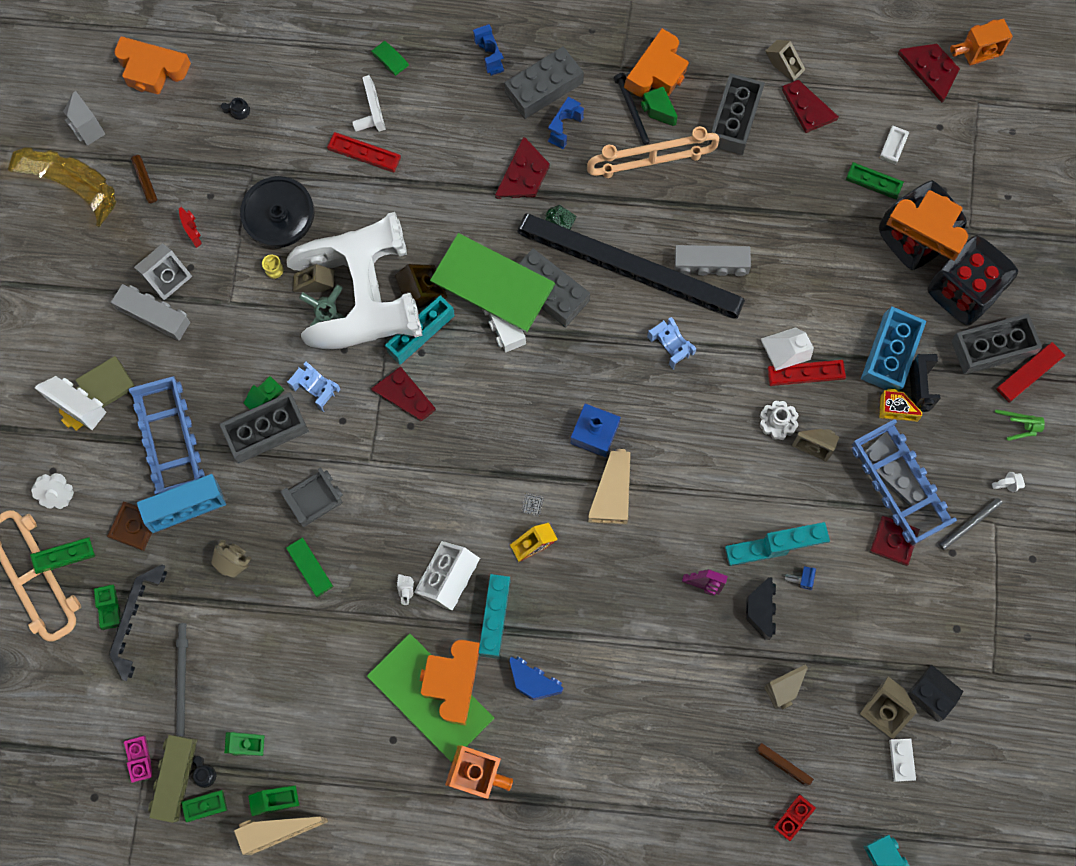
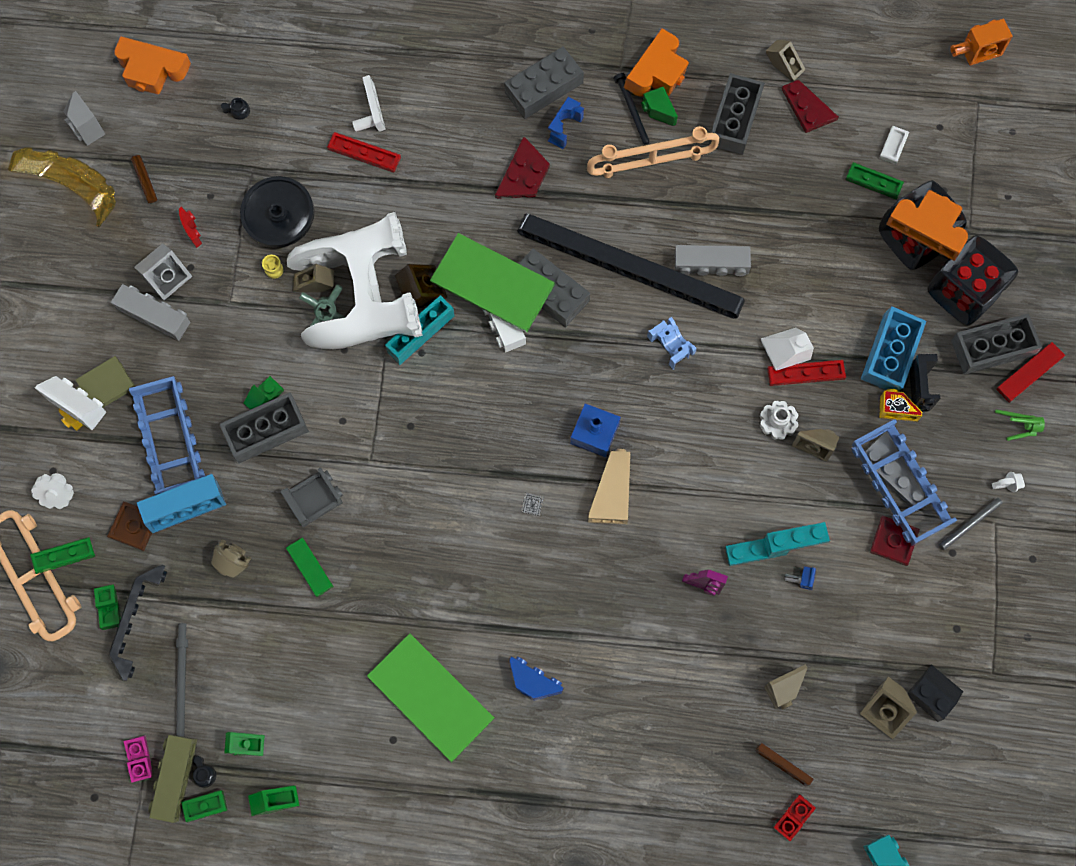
(263, 834): tan slope -> none
(314, 385): light blue piece -> none
(390, 58): green slope -> none
(404, 393): dark red wing -> none
(405, 588): white piece -> none
(447, 575): white slope -> none
(452, 680): orange brick -> none
(476, 772): orange brick -> none
(484, 38): blue piece -> none
(494, 616): teal brick -> none
(533, 541): yellow slope -> none
(560, 216): clear green bracket -> none
(760, 609): black slope -> none
(902, 760): white plate -> none
(932, 67): dark red wing -> none

